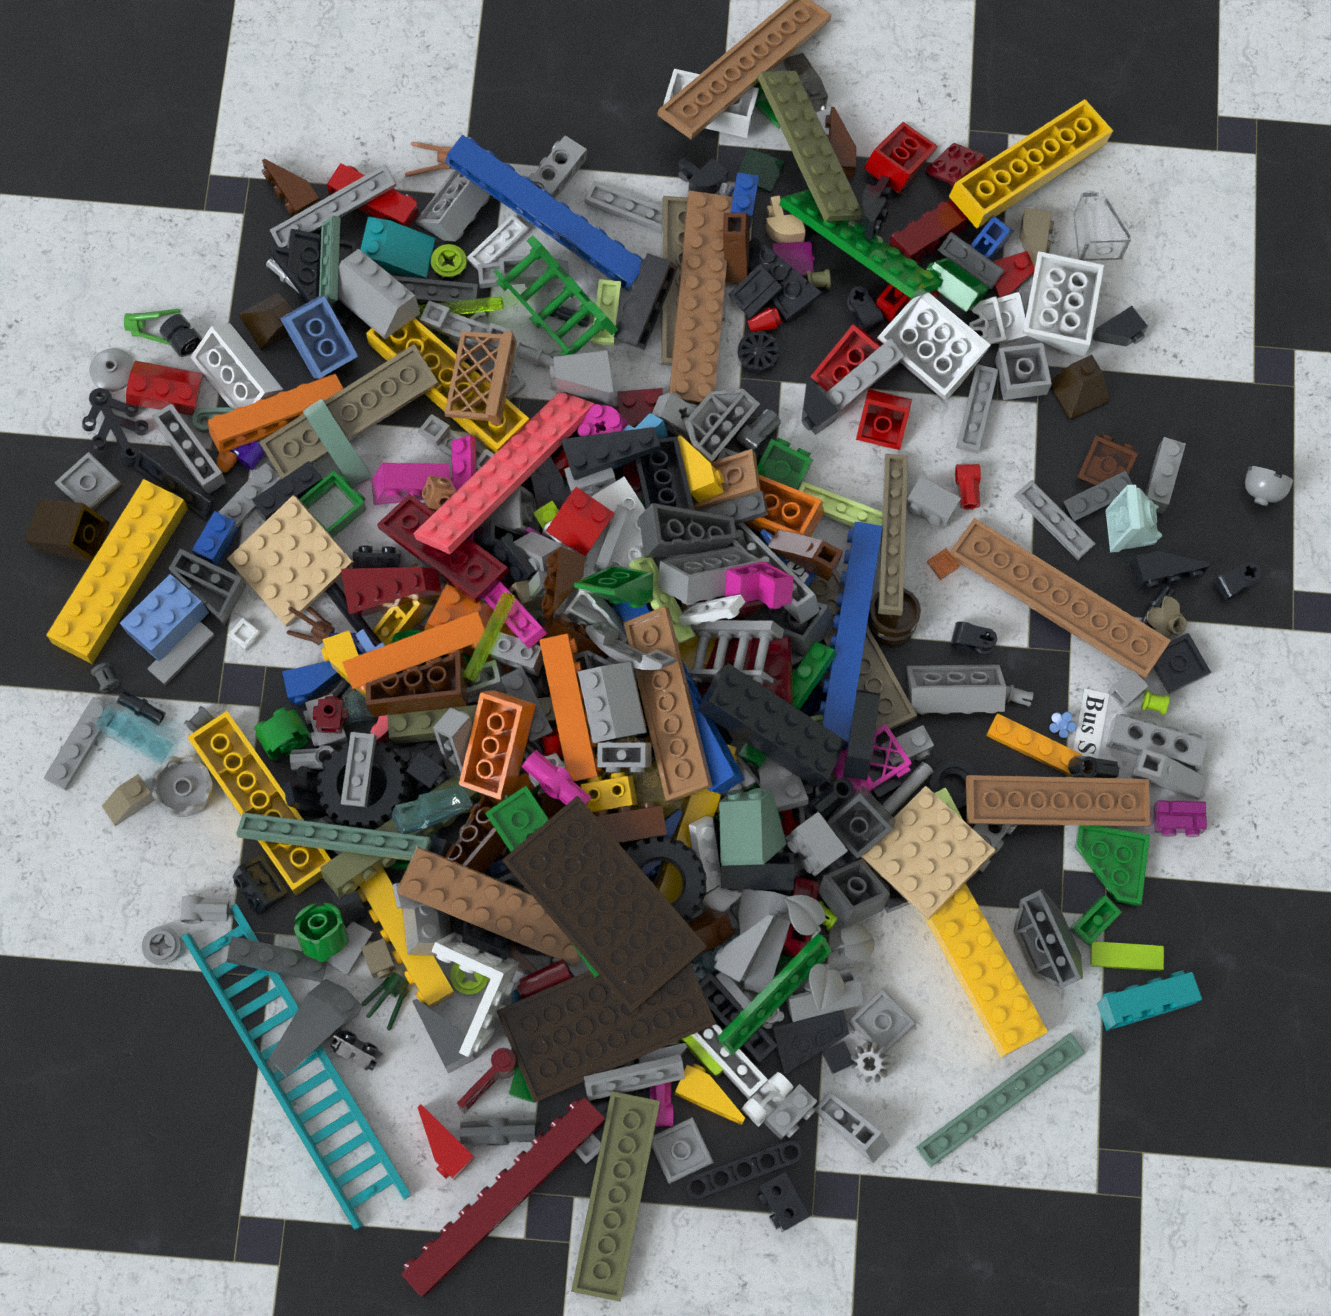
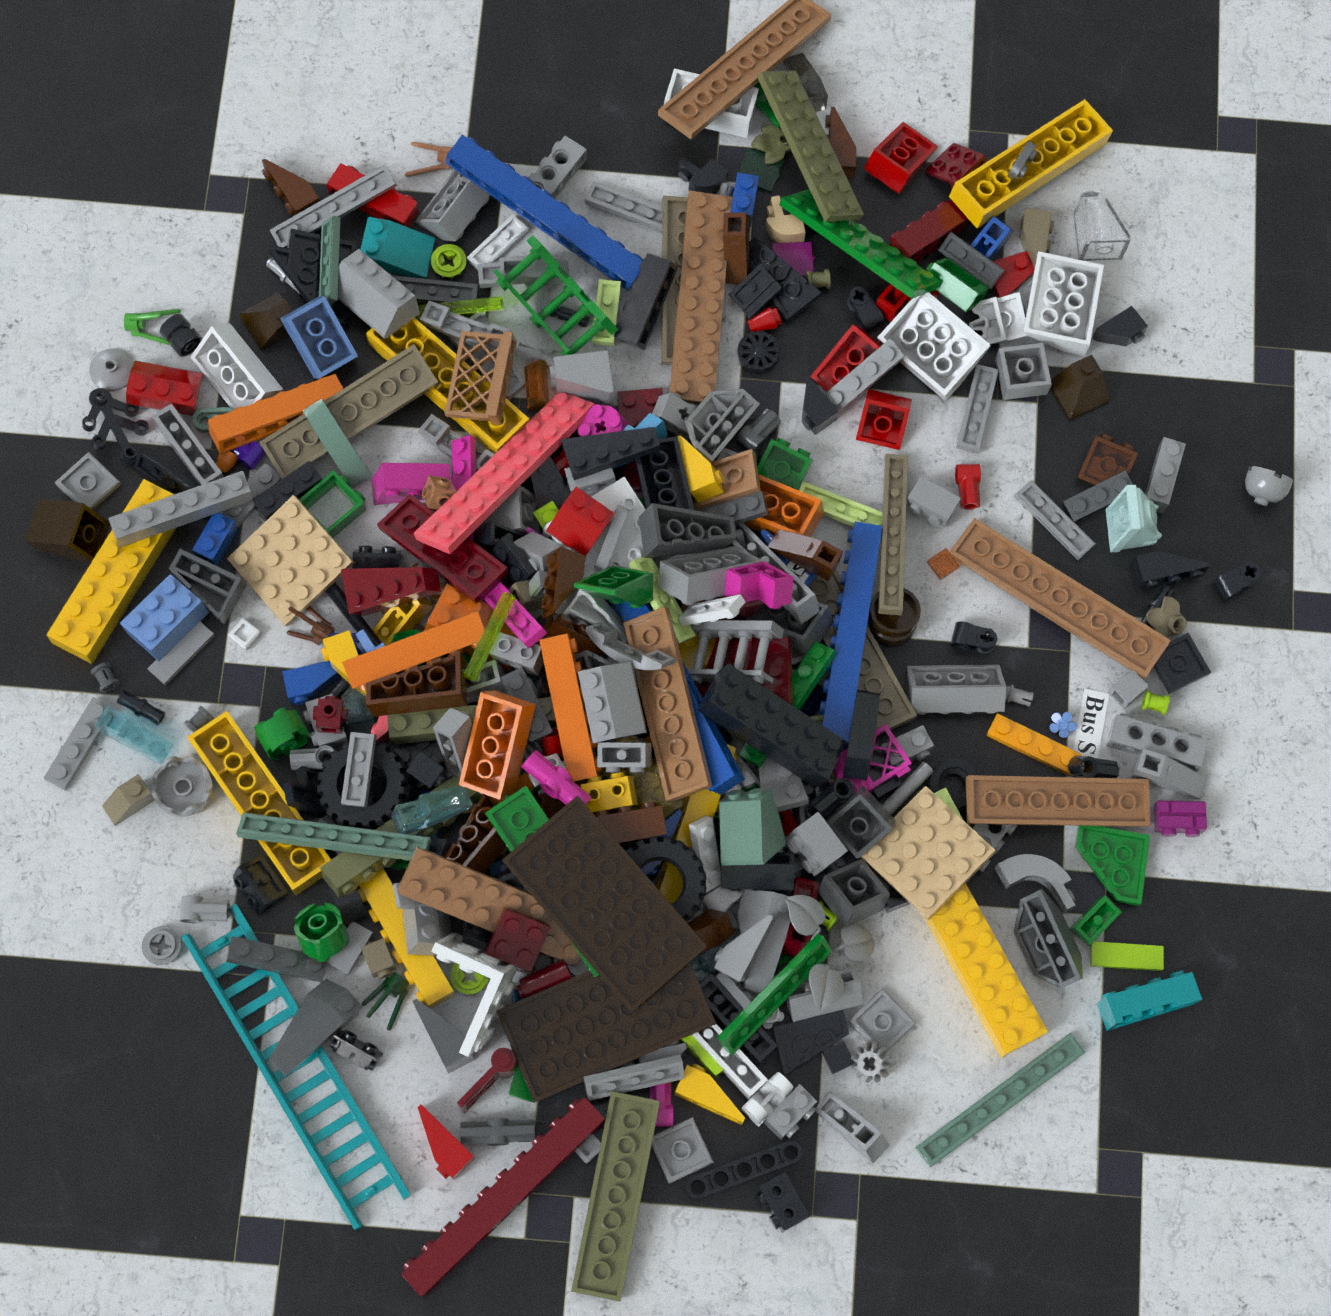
(180, 509): none -> light grey brick
(517, 939): none -> dark red plate
(536, 384): none -> clear orange plate
(770, 143): none -> olive plate
(874, 207): black slope -> none
(1019, 167): none -> flat silver plate
(1041, 870): none -> light grey arch

